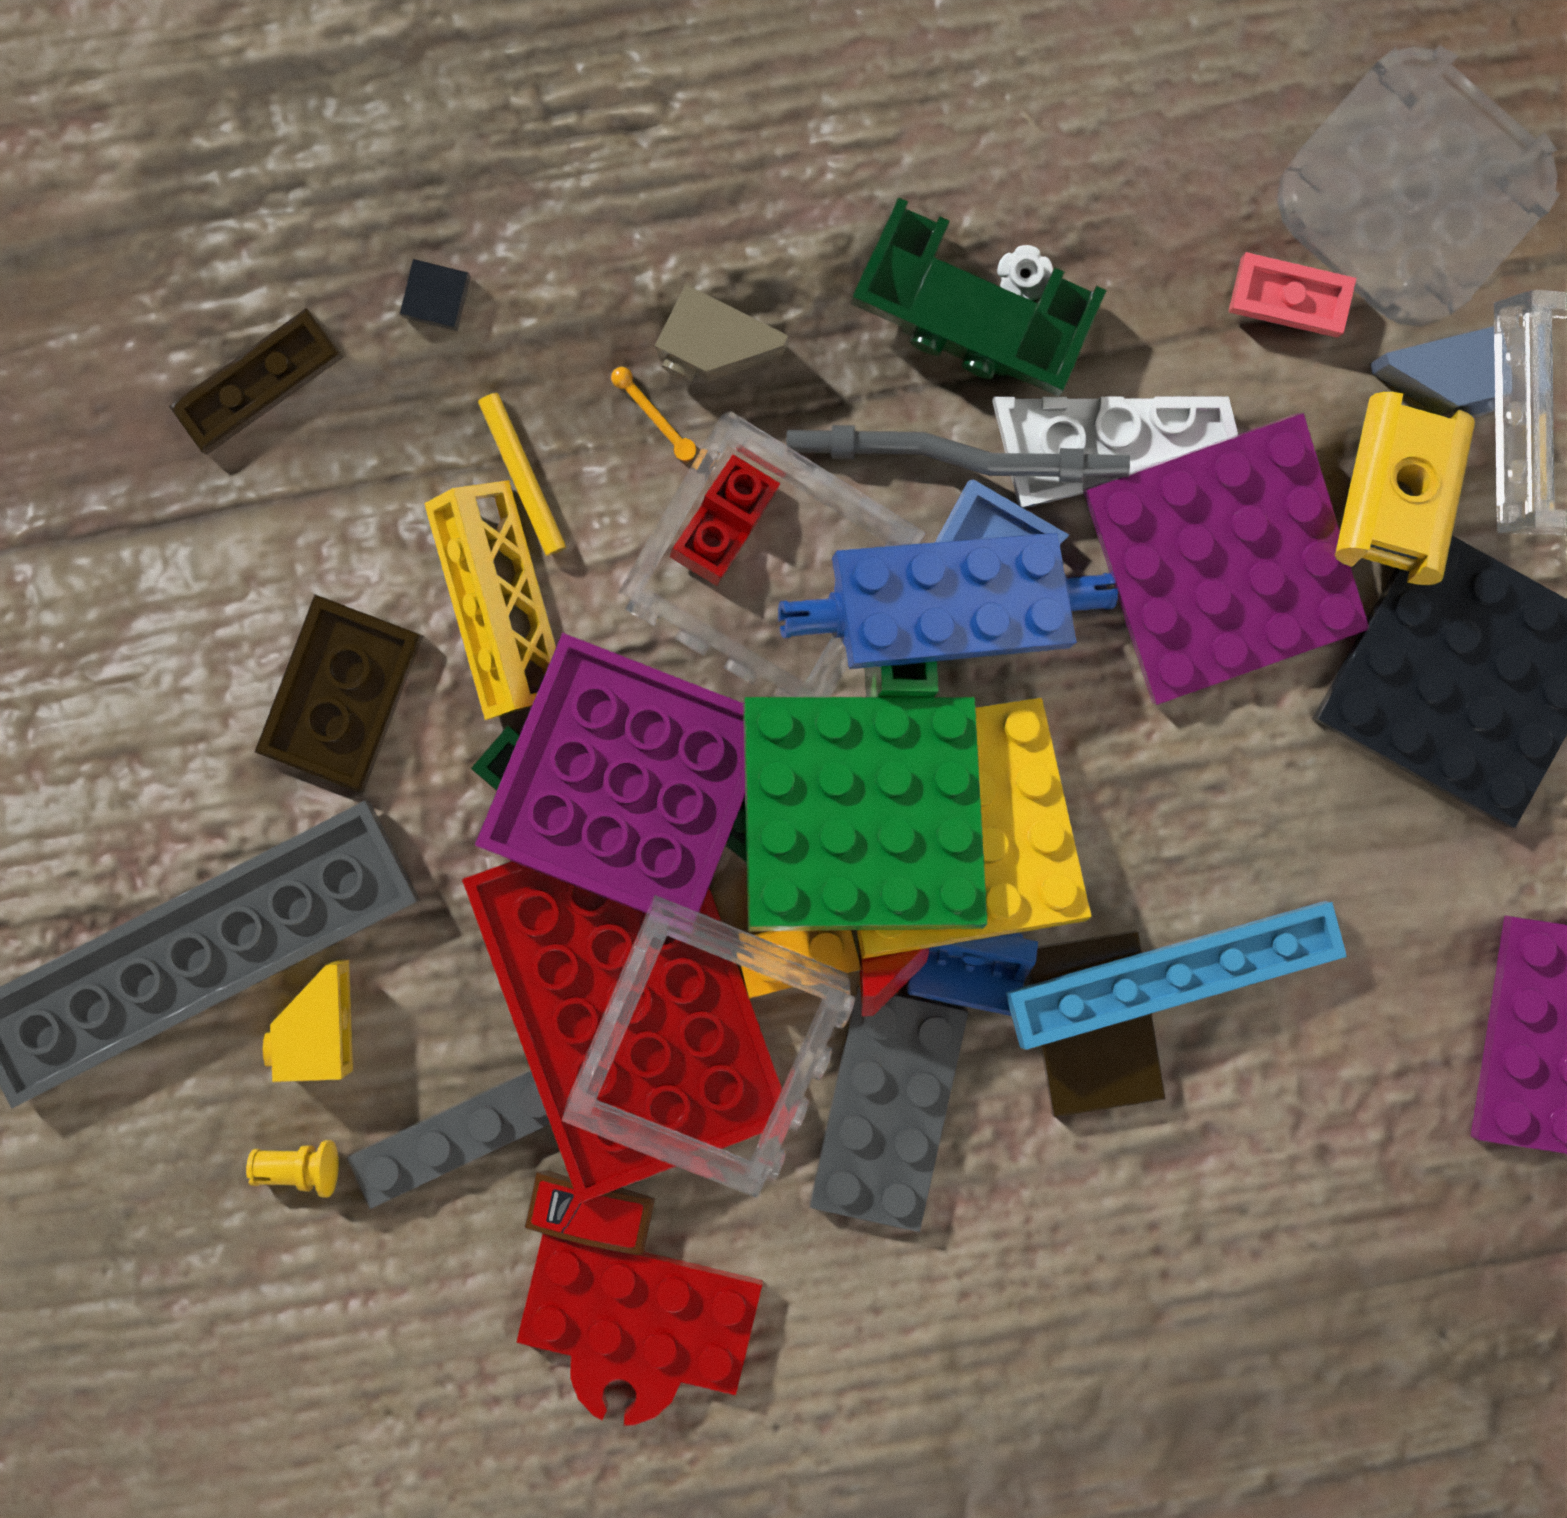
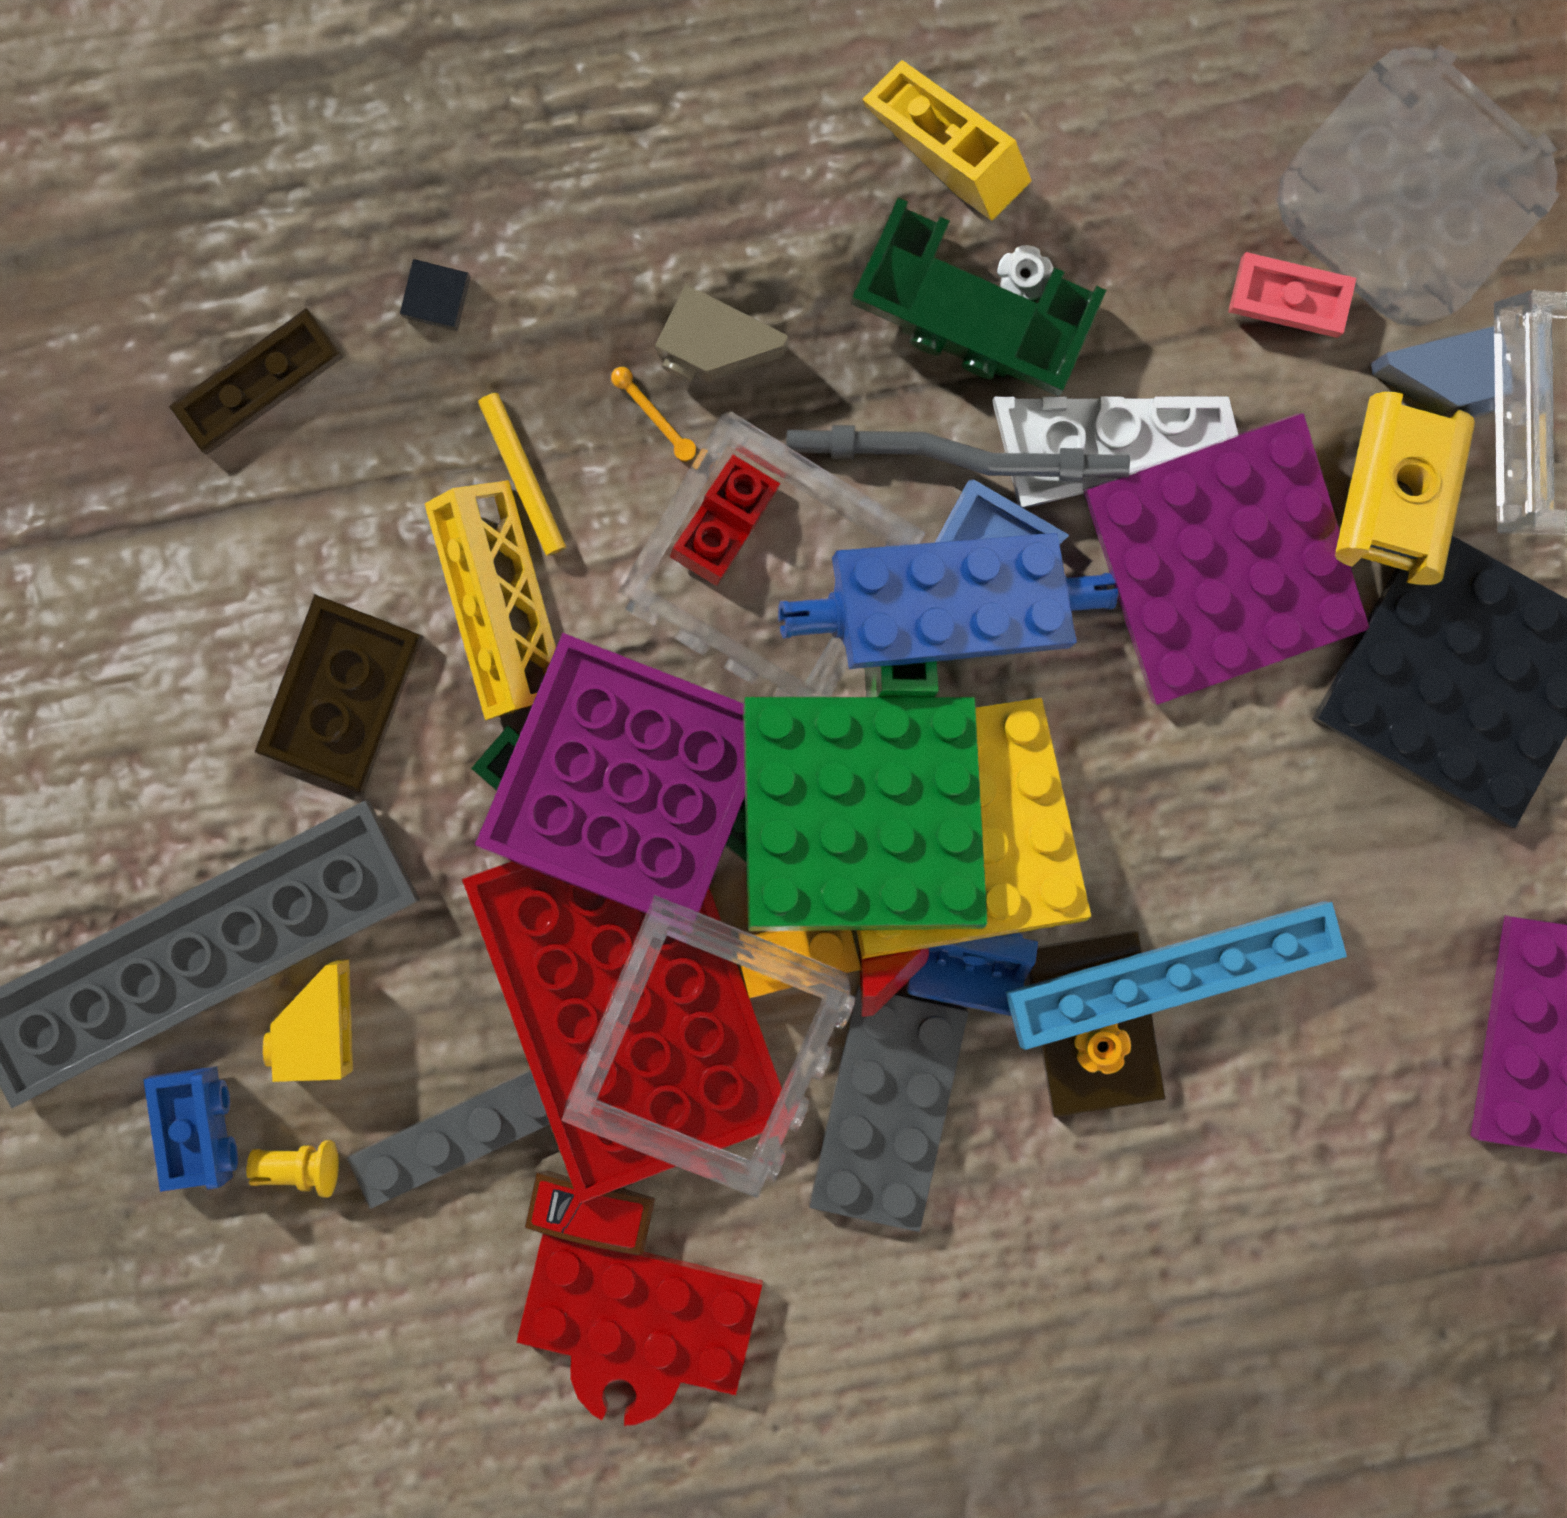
(190, 1129): none -> blue bracket
(950, 139): none -> yellow slope
(1109, 1060): none -> light orange plate

